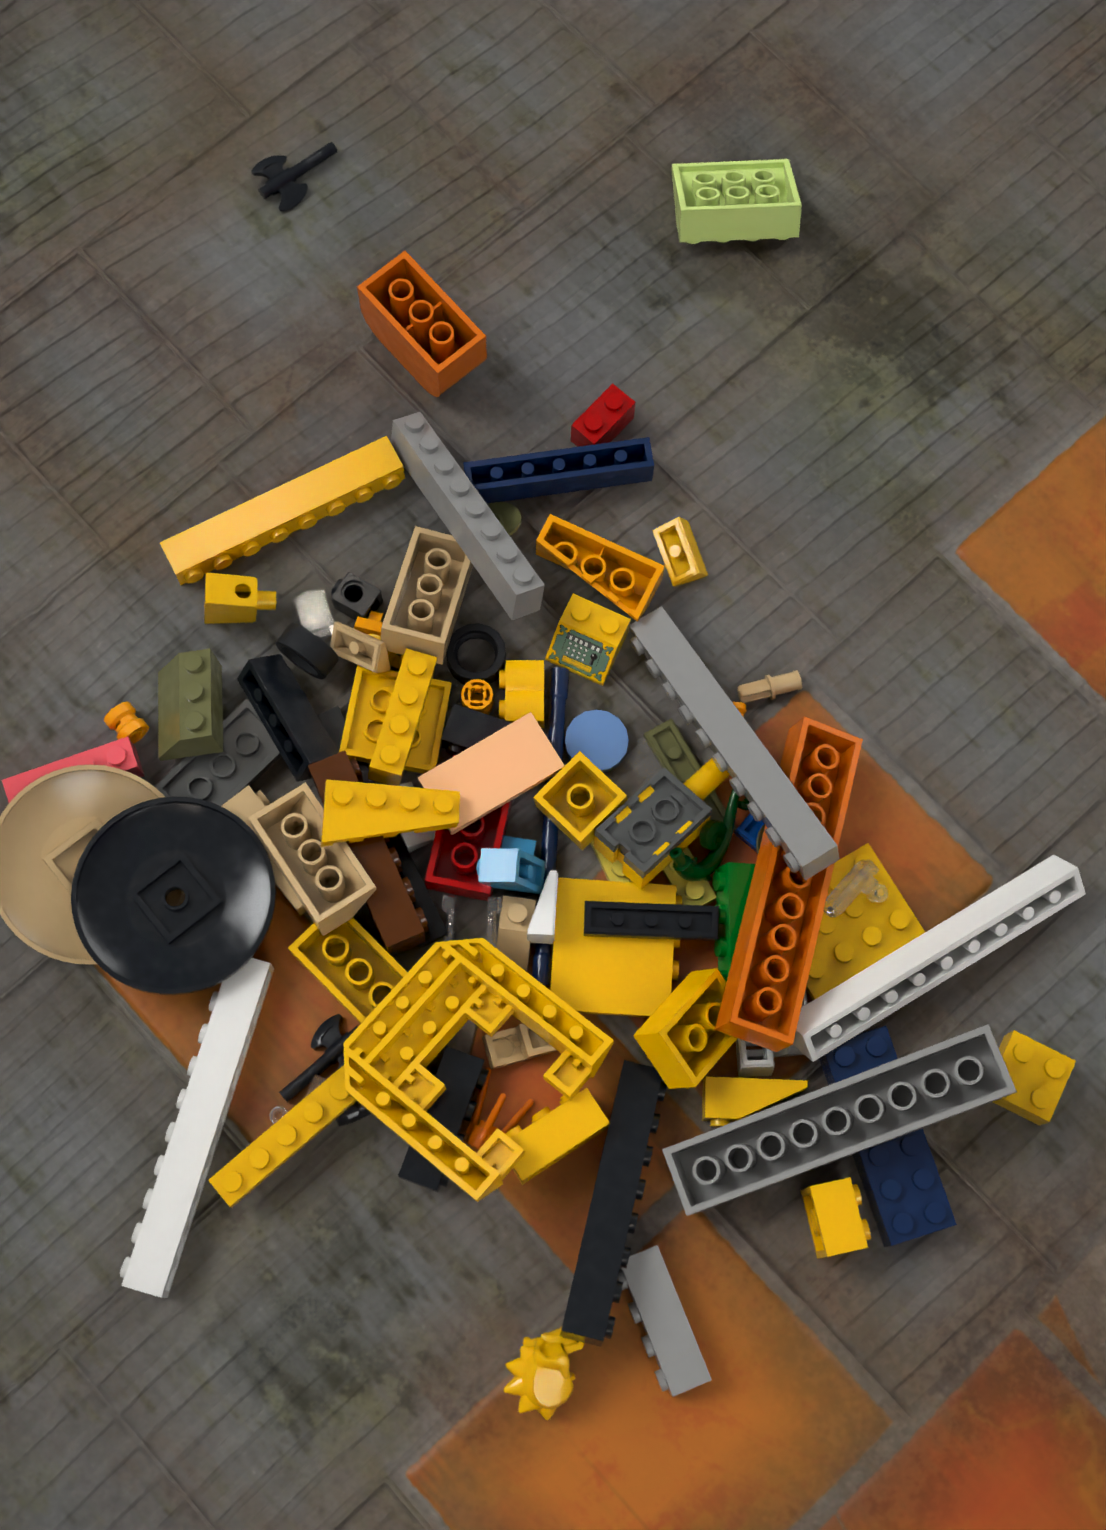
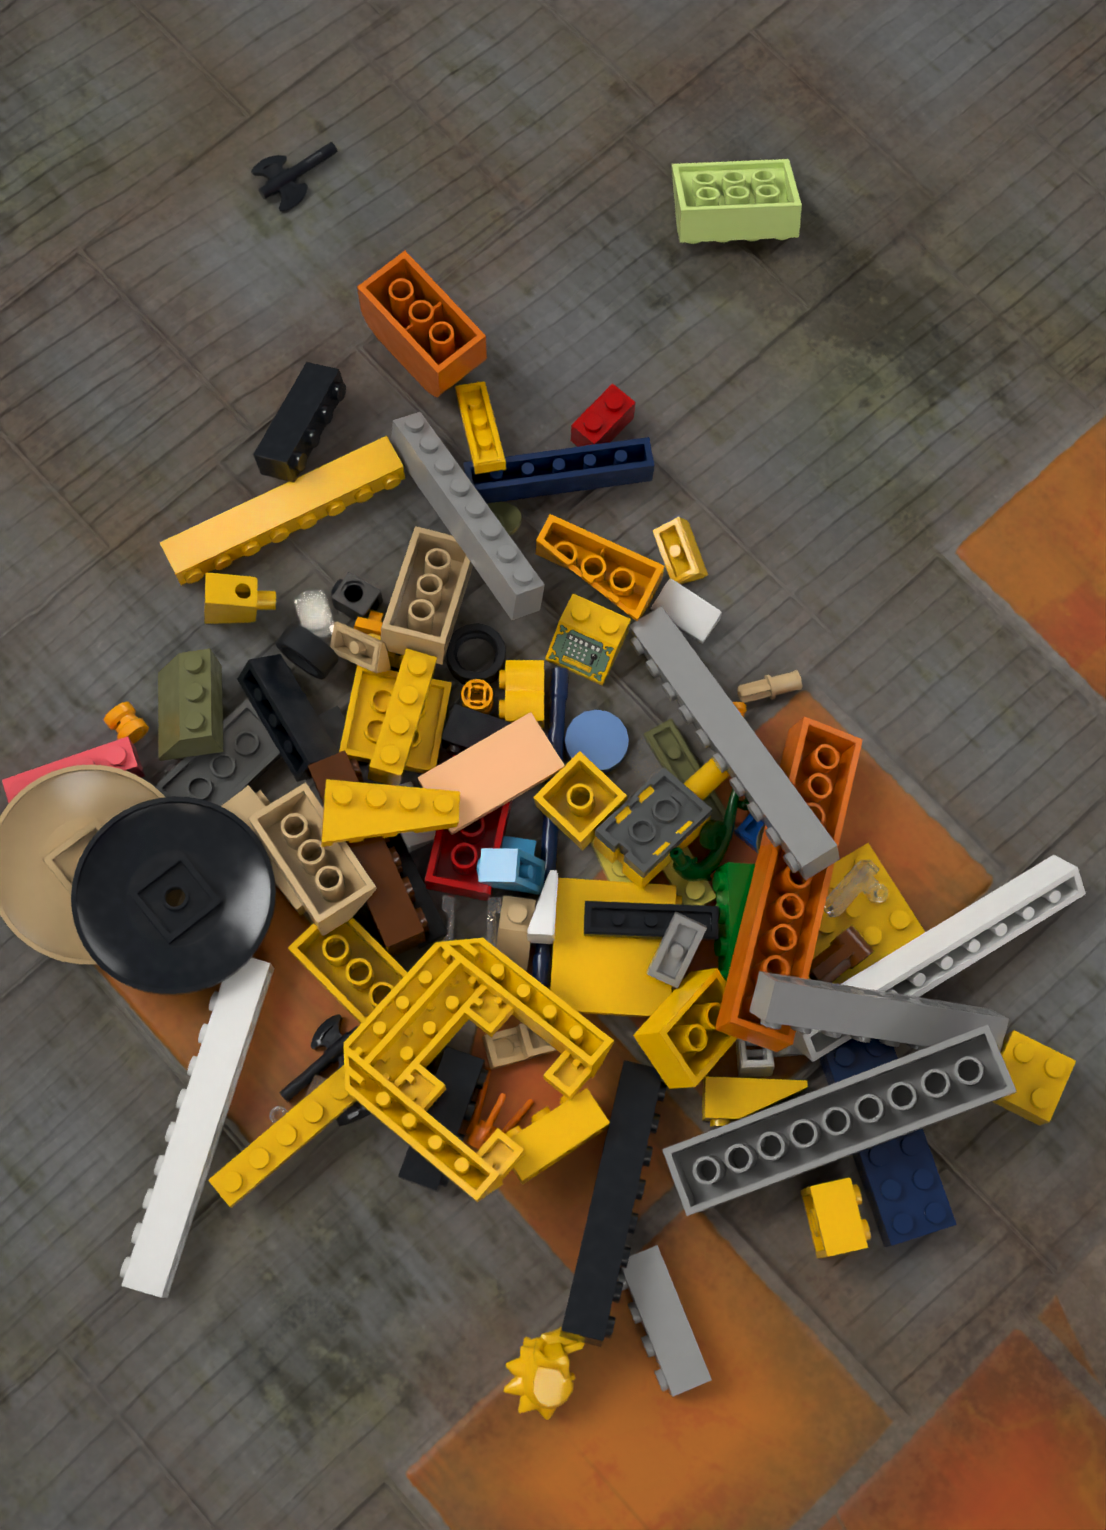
(300, 422): none -> black brick
(480, 427): none -> yellow tile
(676, 949): none -> light grey plate
(688, 610): none -> white slope
(844, 953): none -> reddish brown piece
(866, 1012): none -> light grey brick

